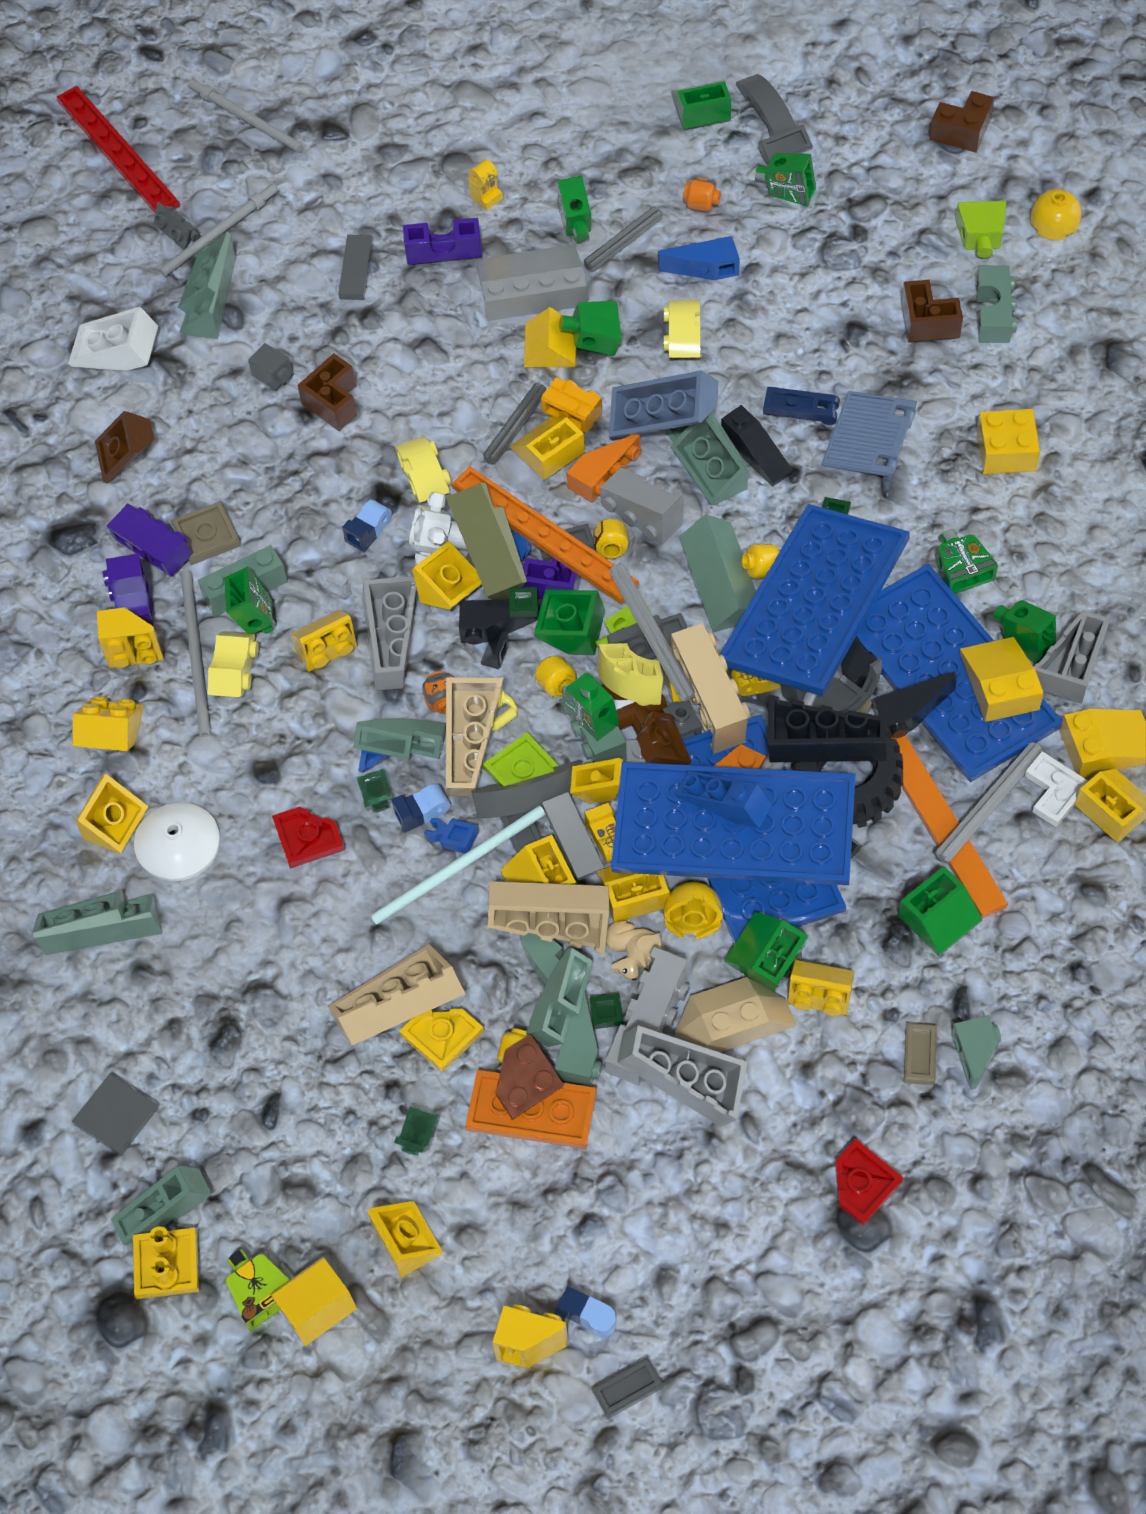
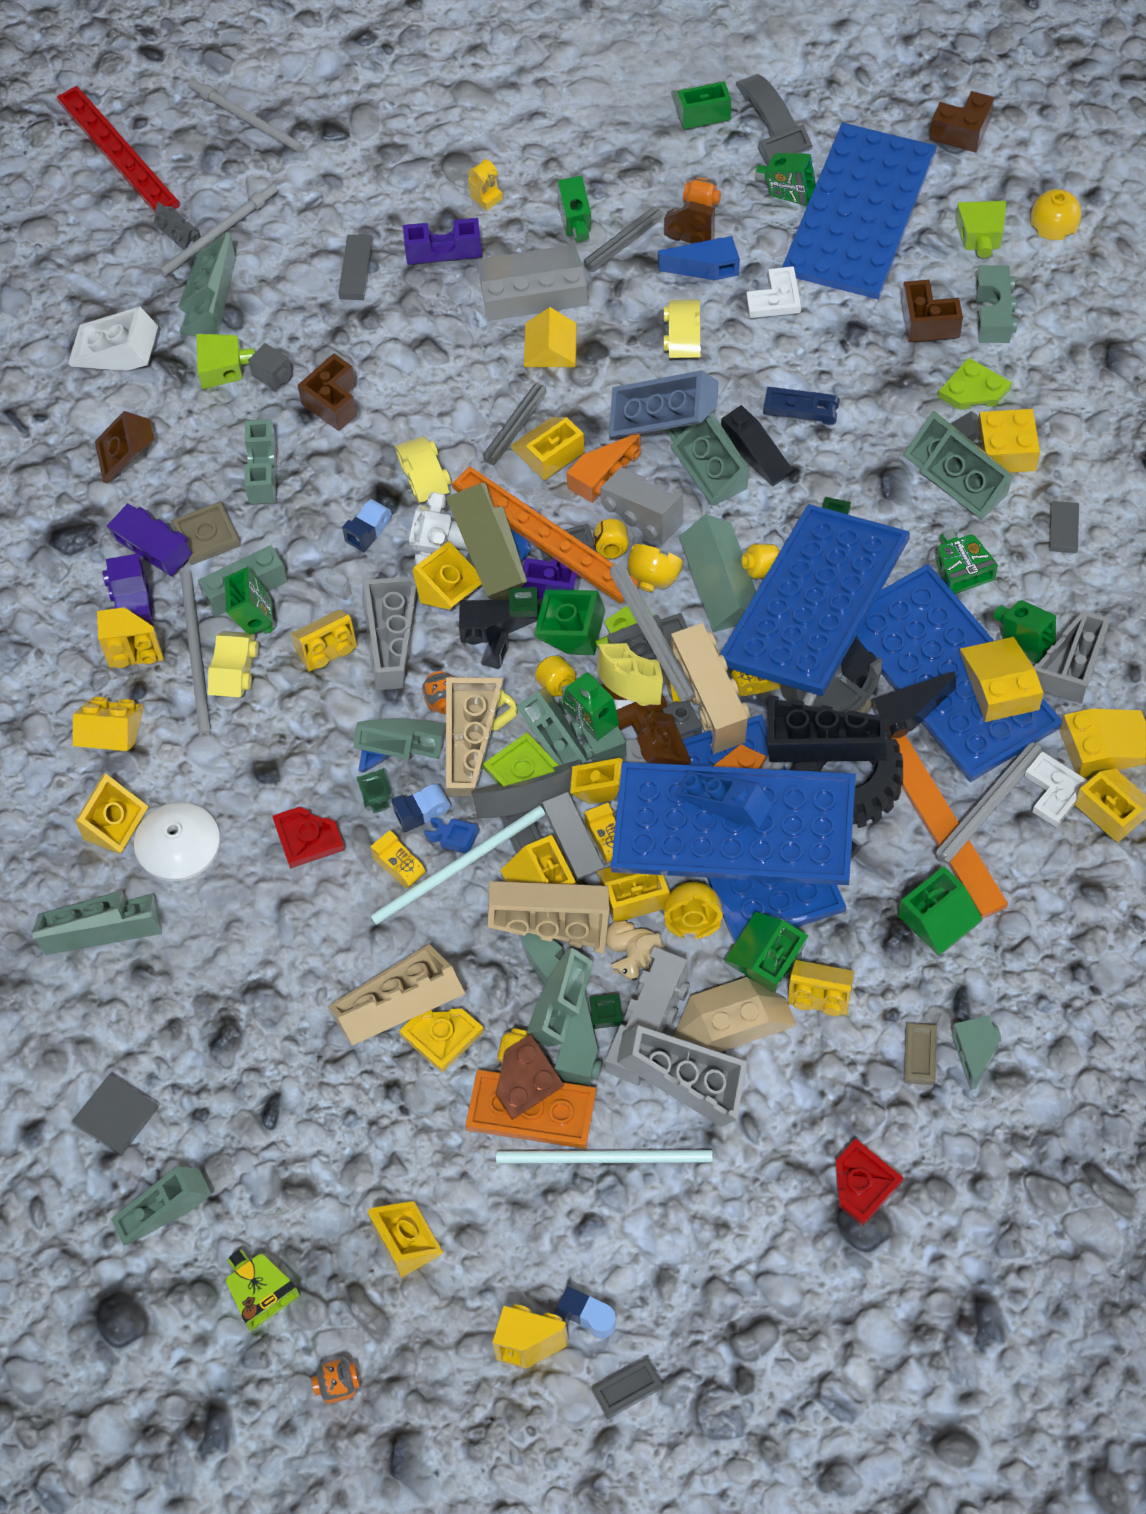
(165, 1262): yellow plate -> none
(220, 359): none -> lime torso
(261, 466): none -> sand green arch
(314, 1301): yellow slope -> none
(335, 1380): none -> head
(397, 860): none -> yellow leg
(417, 1130): clear green bracket -> none
(551, 727): none -> sand green slope
(570, 401): light orange brick -> none
(594, 326): green torso -> none
(611, 1156): none -> light aqua piece
(653, 568): none -> yellow cylinder
(691, 223): none -> reddish brown plate
(779, 299): none -> white plate
(859, 210): none -> blue plate
(869, 431): sand blue window -> none
(959, 466): none -> sand green slope
(968, 425): none -> dark grey tile
(974, 386): none -> lime plate
(1064, 527): none -> dark grey tile

